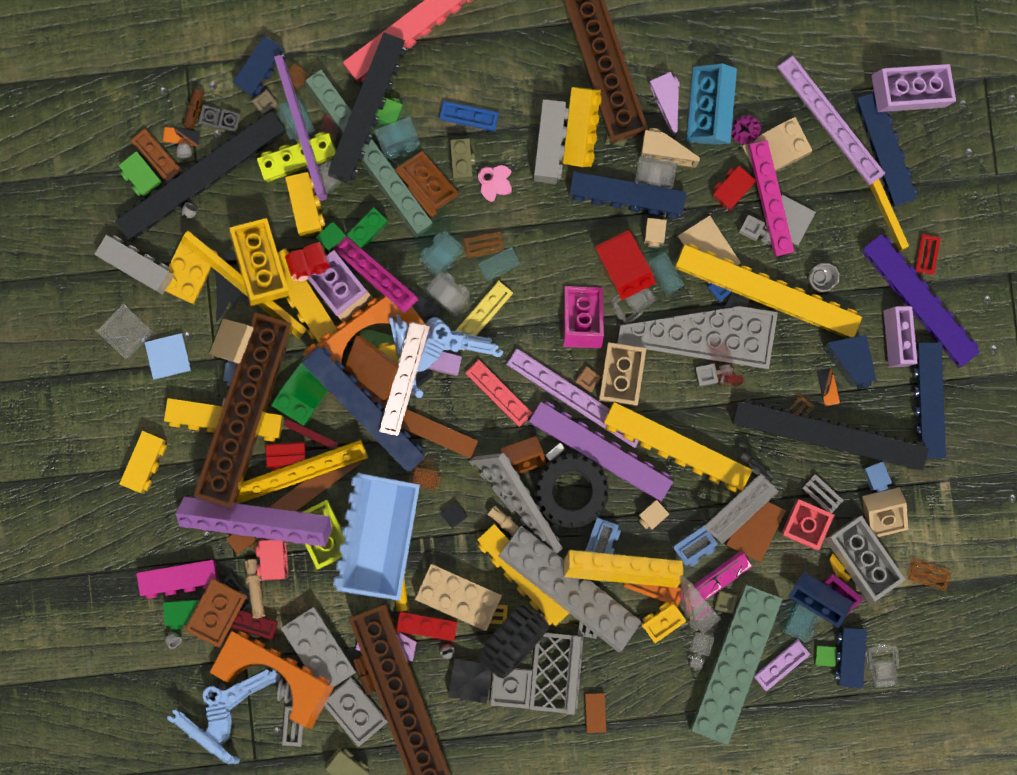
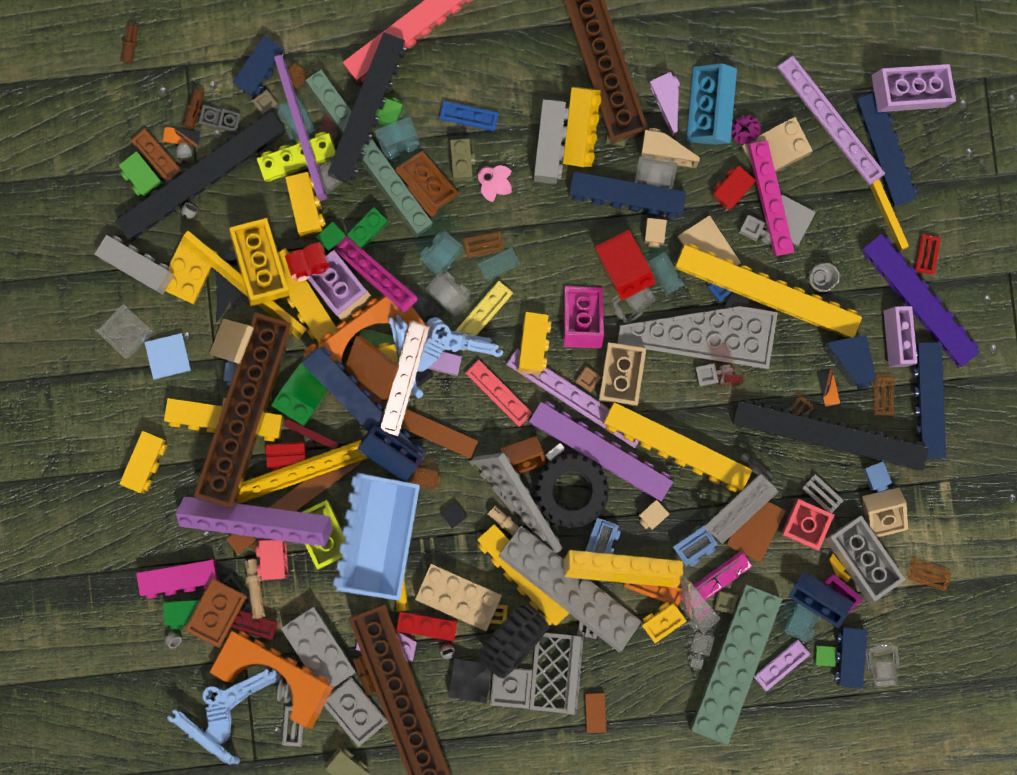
(129, 44): none -> reddish brown axle
(389, 453): none -> dark blue brick
(534, 343): none -> yellow brick
(891, 396): none -> clear orange tile

